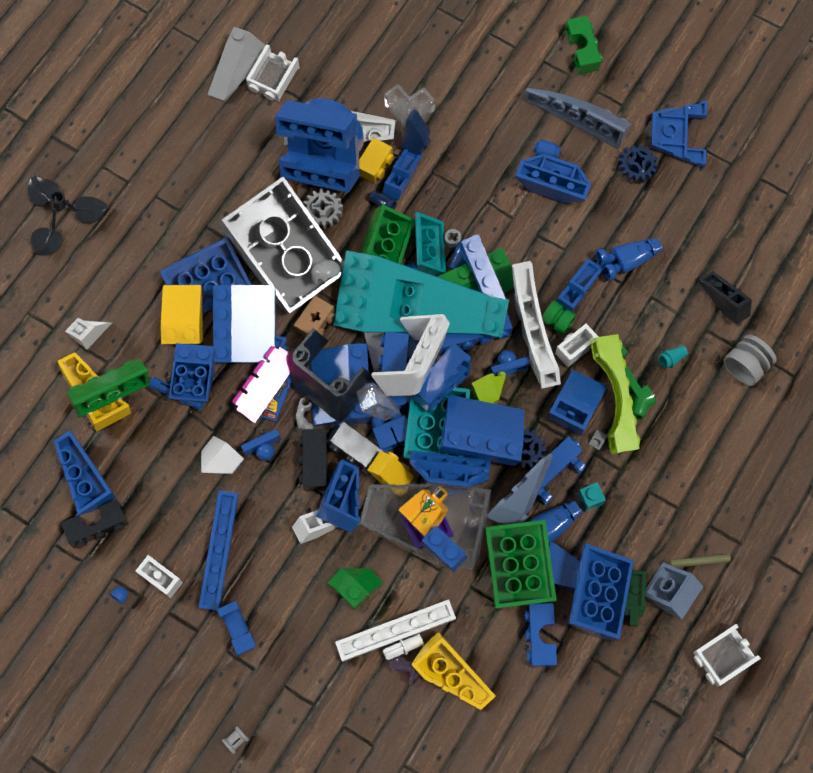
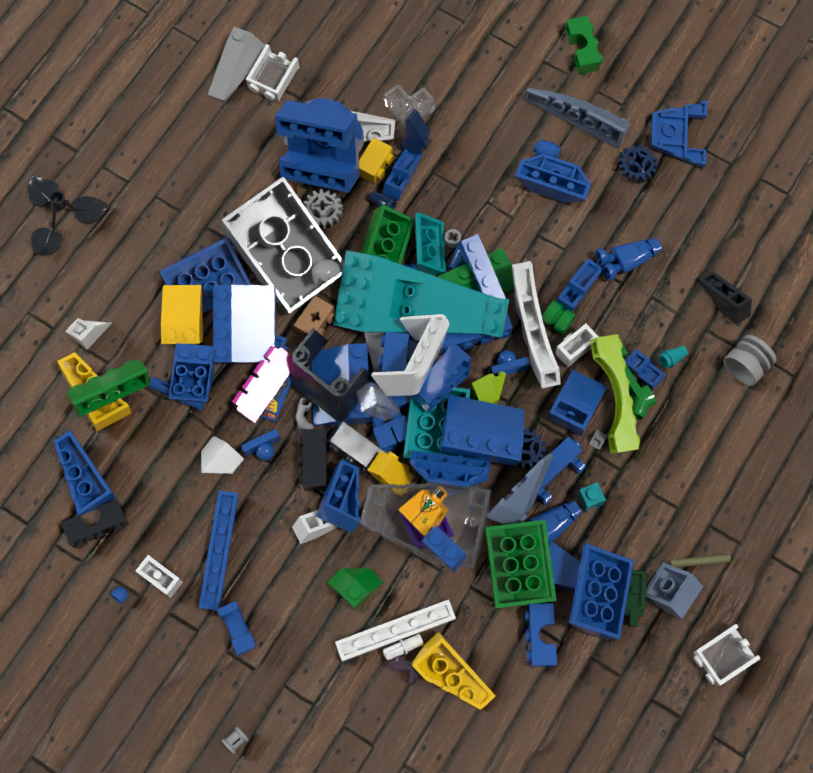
(644, 370): none -> blue slope

